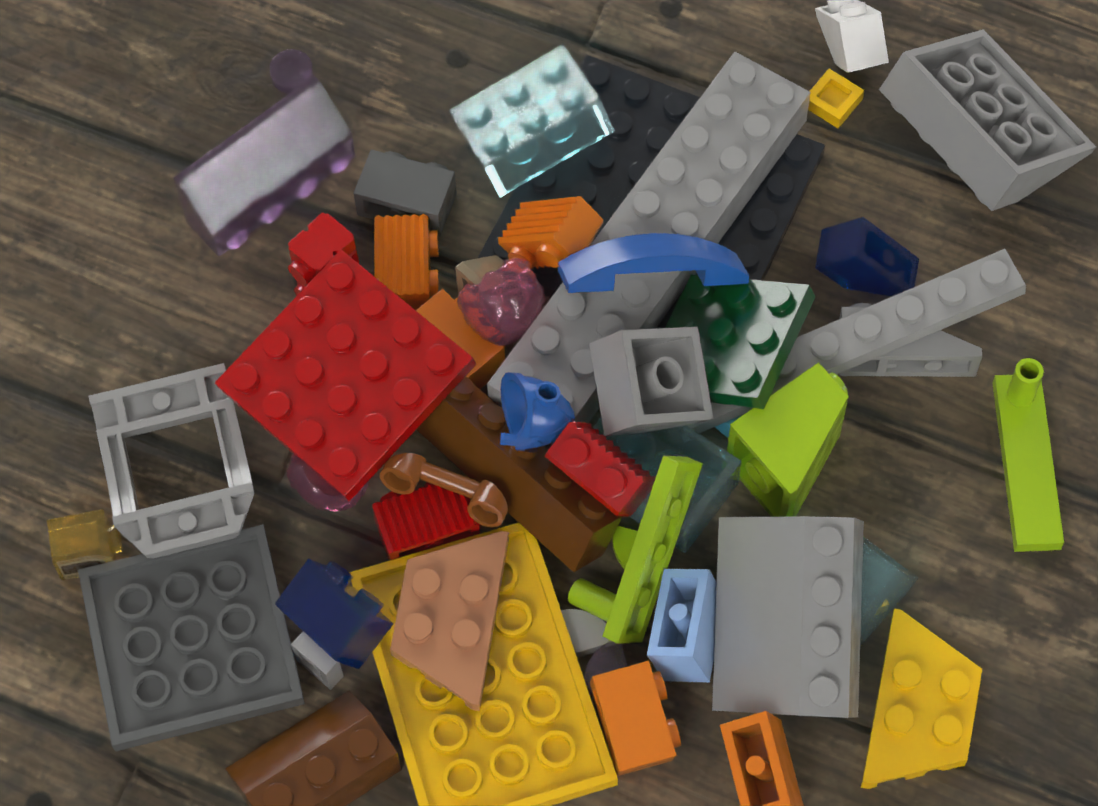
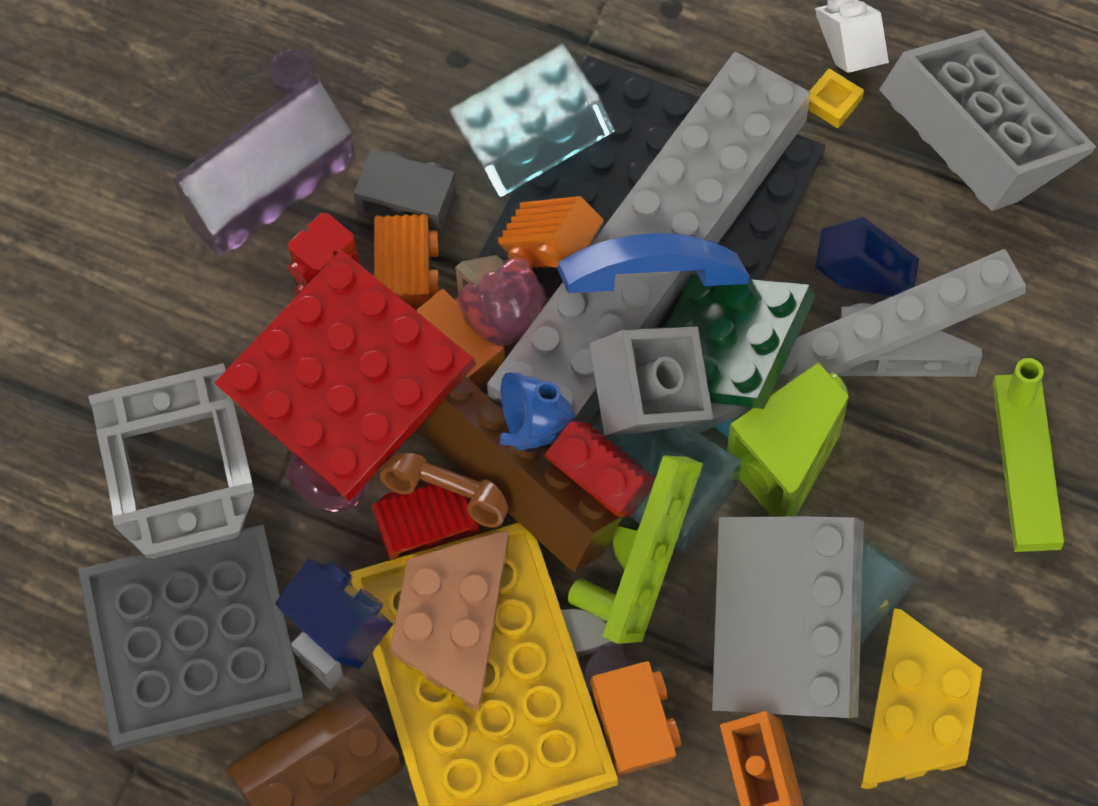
(82, 542): clear yellow brick -> none
(684, 626): light blue brick -> none

